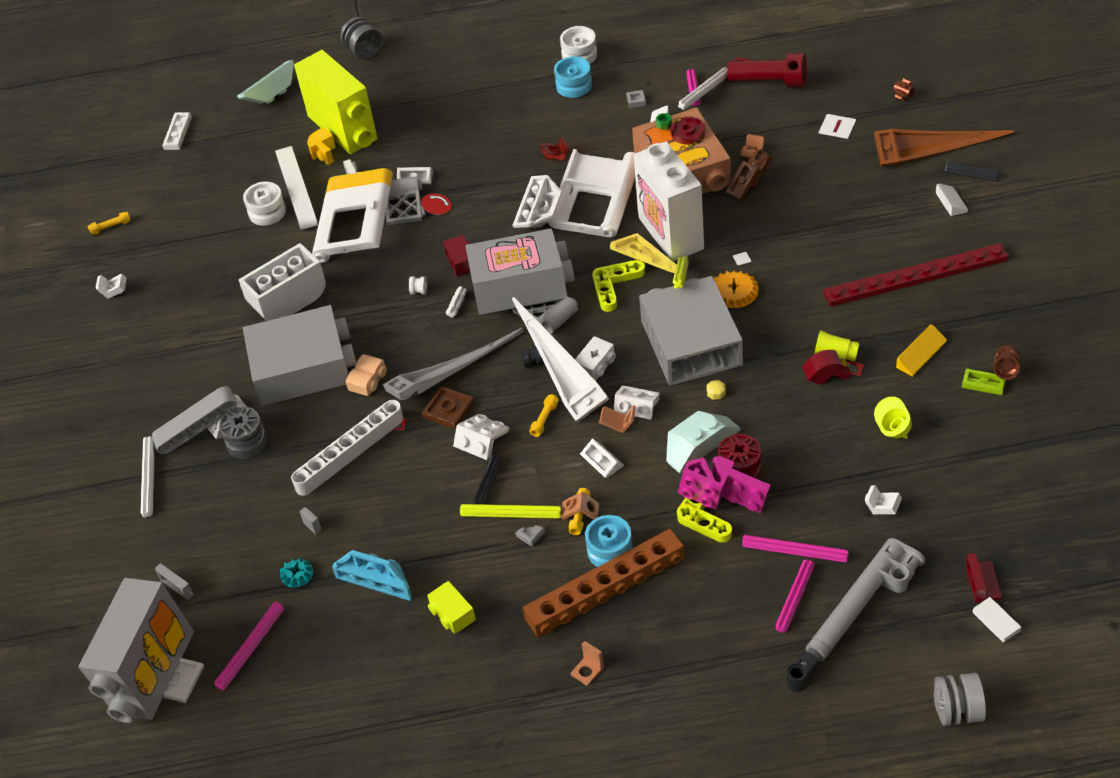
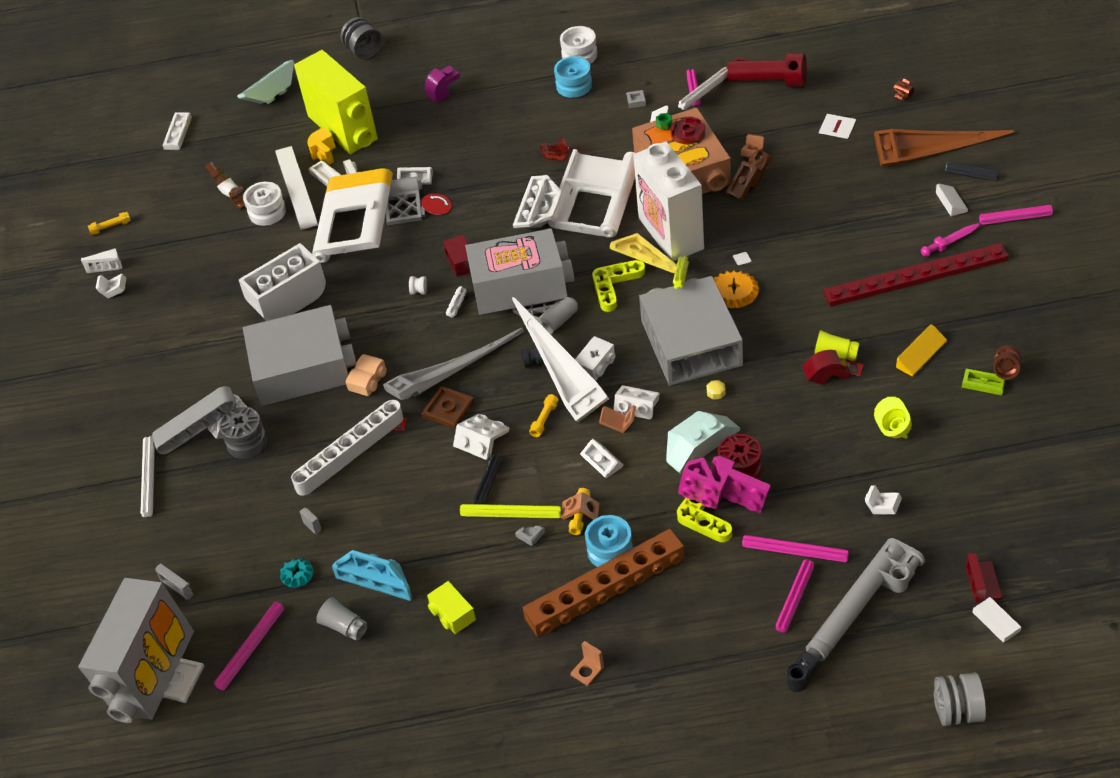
(108, 261): none -> white slope
(227, 186): none -> reddish brown piece
(323, 172): none -> white tile
(339, 618): none -> light grey plant
(438, 81): none -> magenta brick
(941, 243): none -> dark pink sword
(1016, 214): none -> dark pink axle

